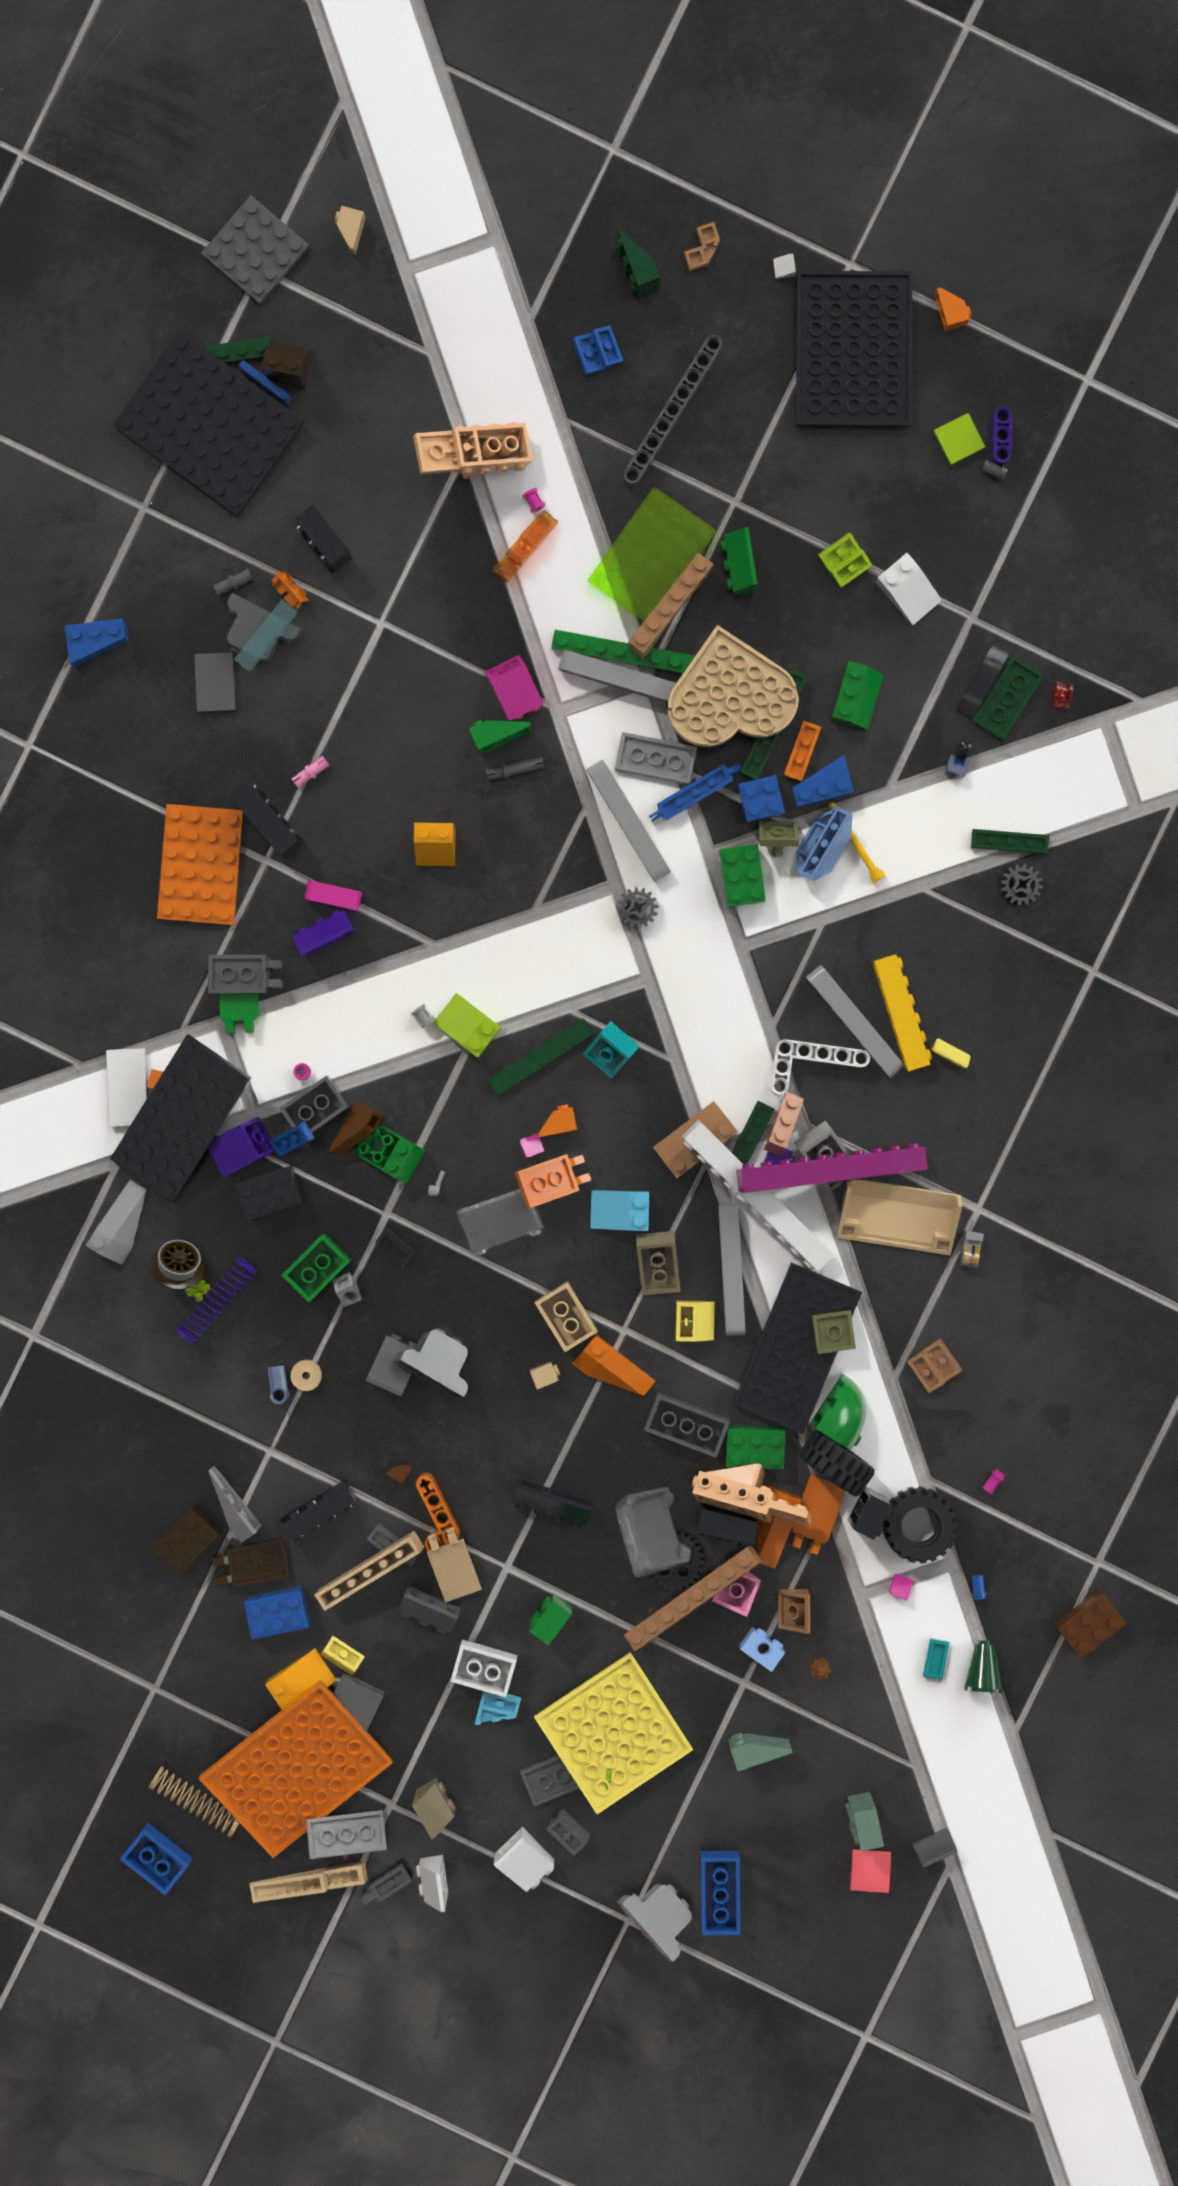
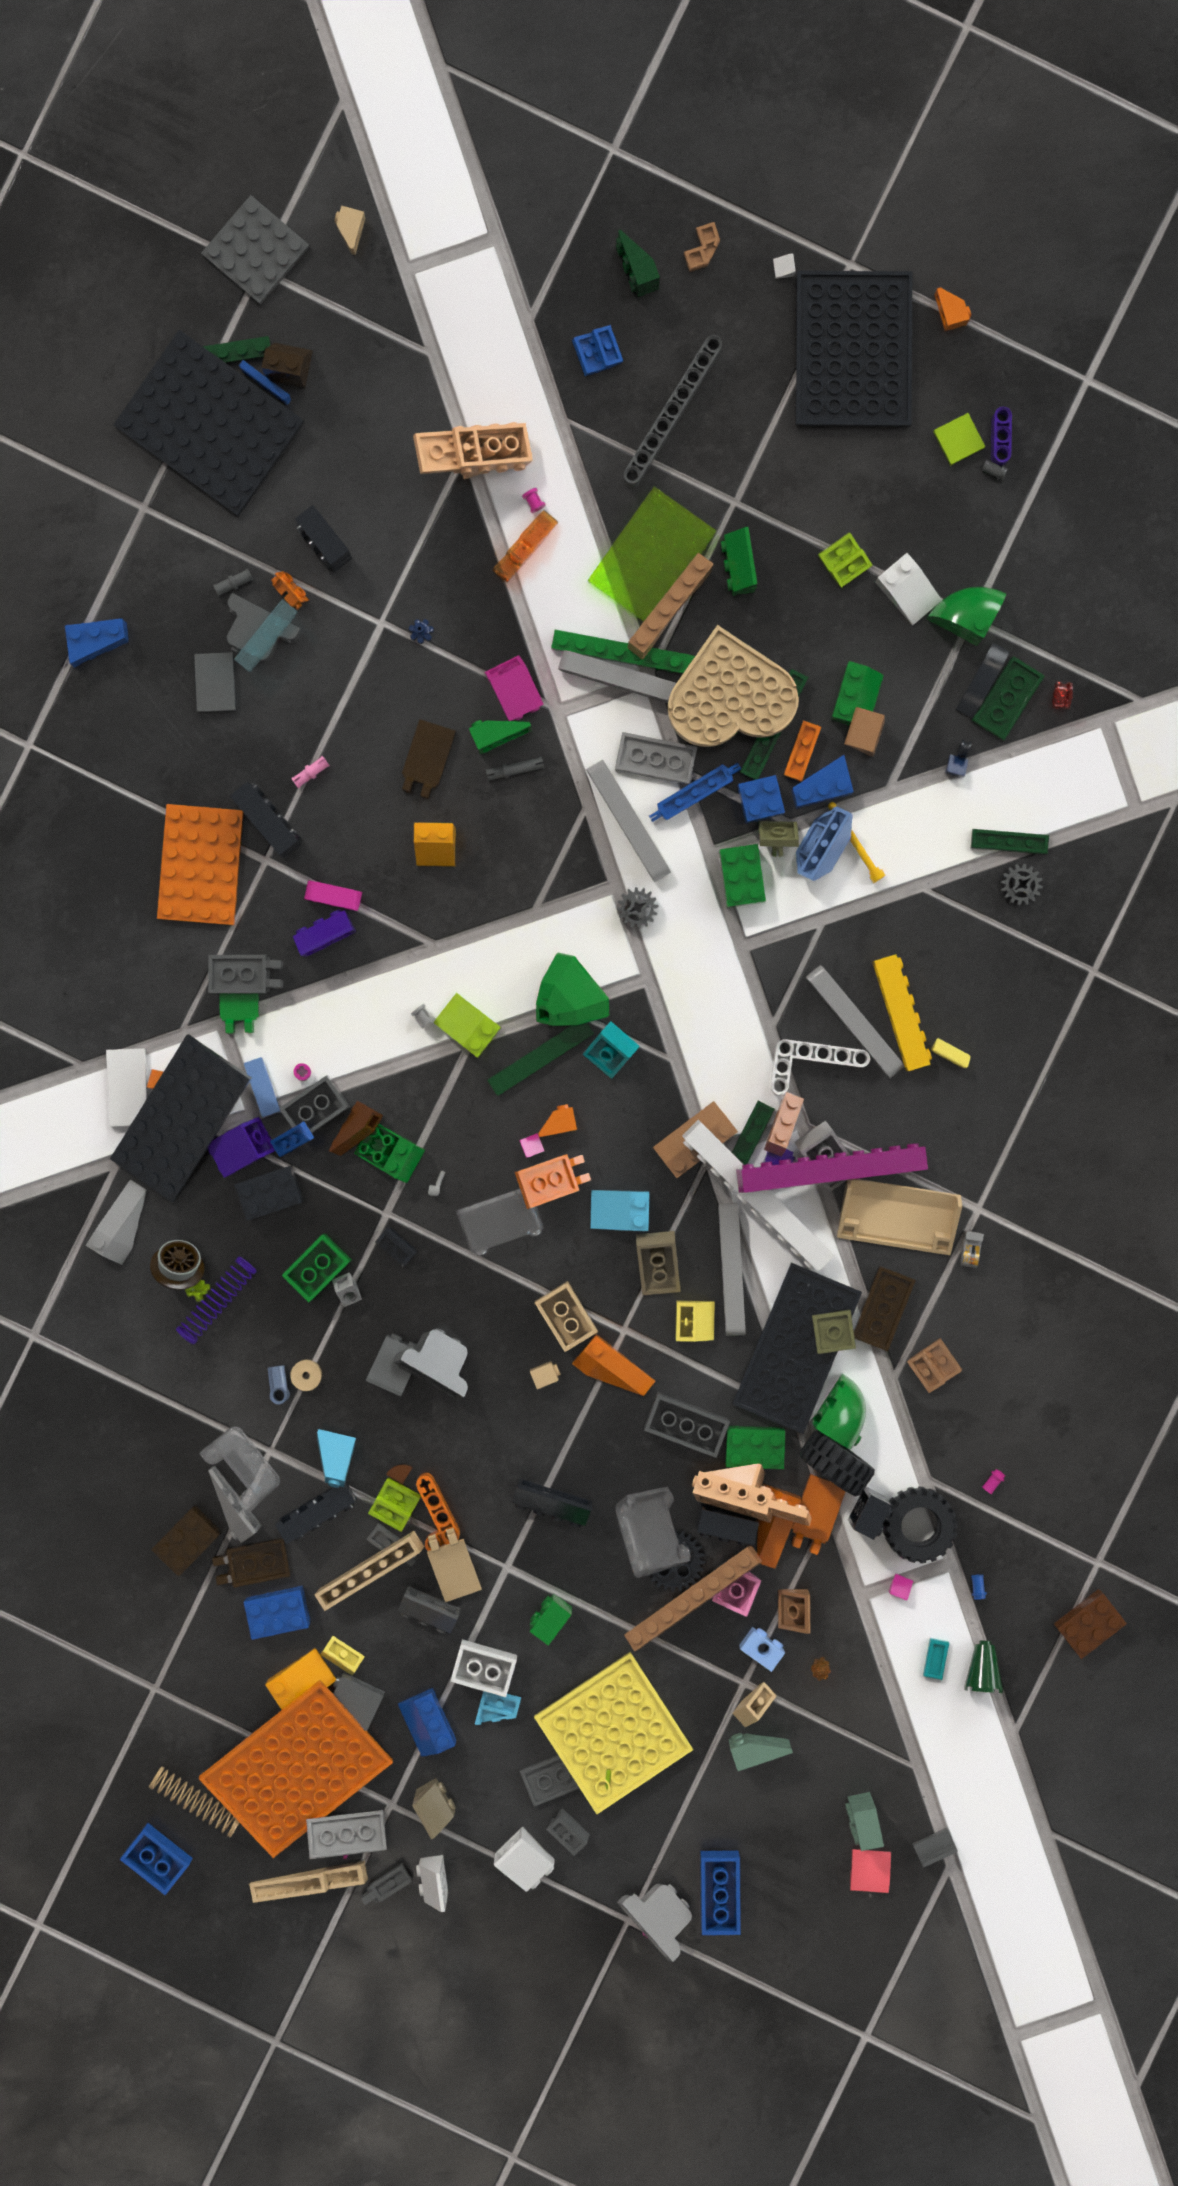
(246, 1463): none -> clear windscreen
(262, 1087): none -> medium blue tile
(335, 1456): none -> medium azure slope
(394, 1504): none -> lime slope
(423, 633): none -> dark blue plant
(427, 756): none -> dark brown tile
(427, 1723): none -> blue slope
(569, 994): none -> green brick
(754, 1705): none -> tan slope
(865, 731): none -> medium nougat slope
(883, 1308): none -> dark brown plate
(968, 612): none -> green brick

